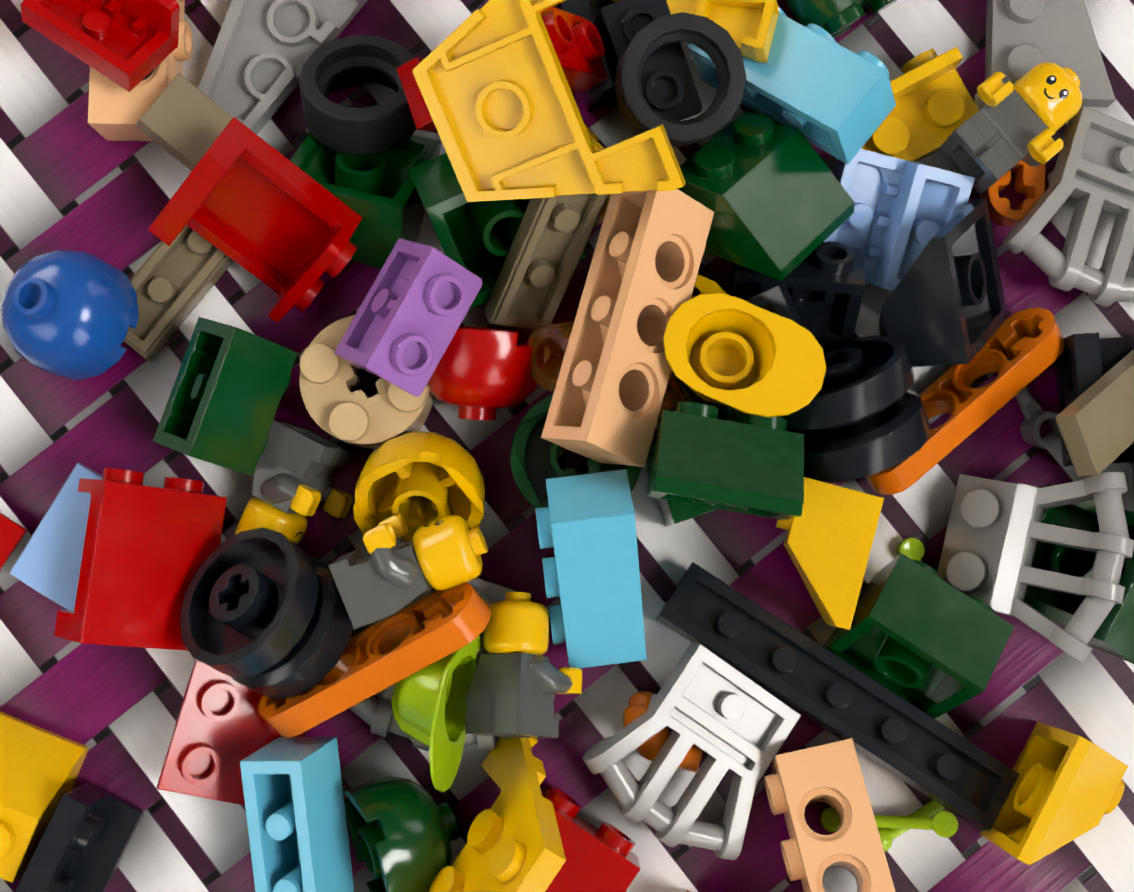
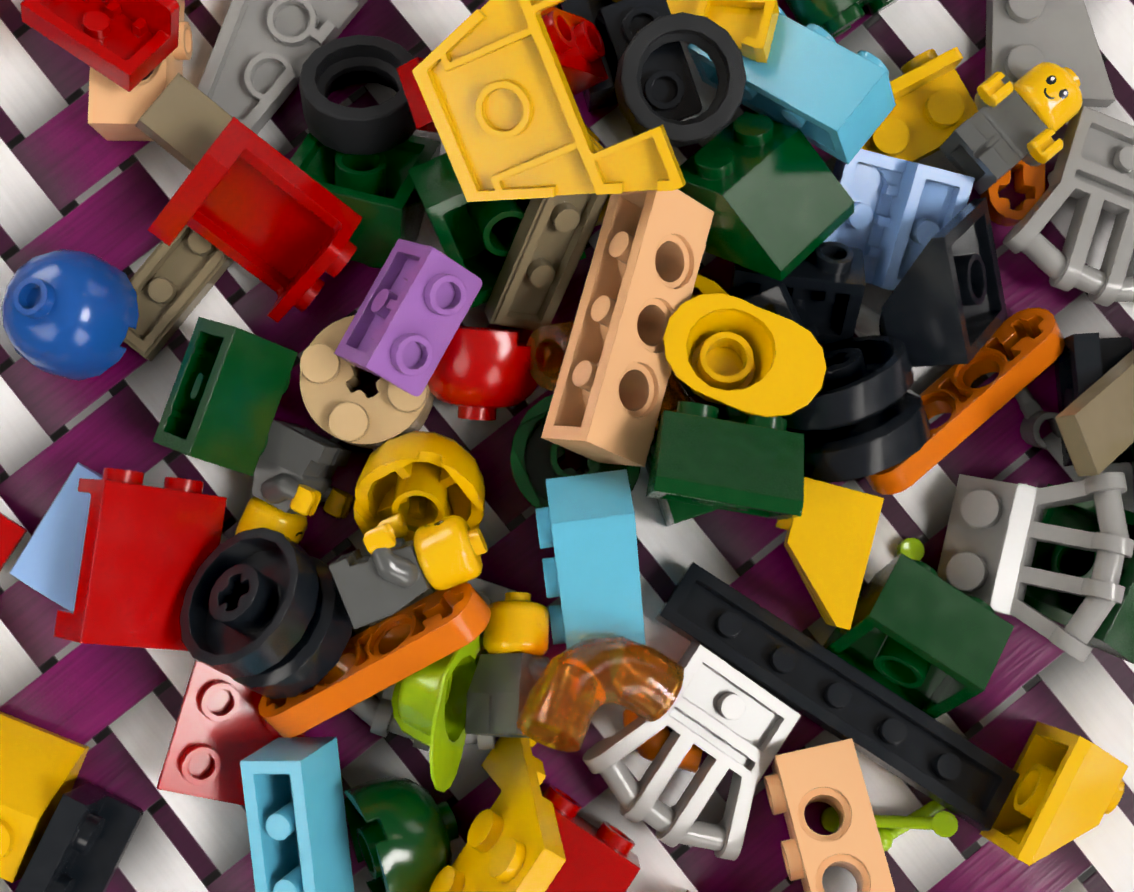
(594, 675): none -> clear orange cylinder

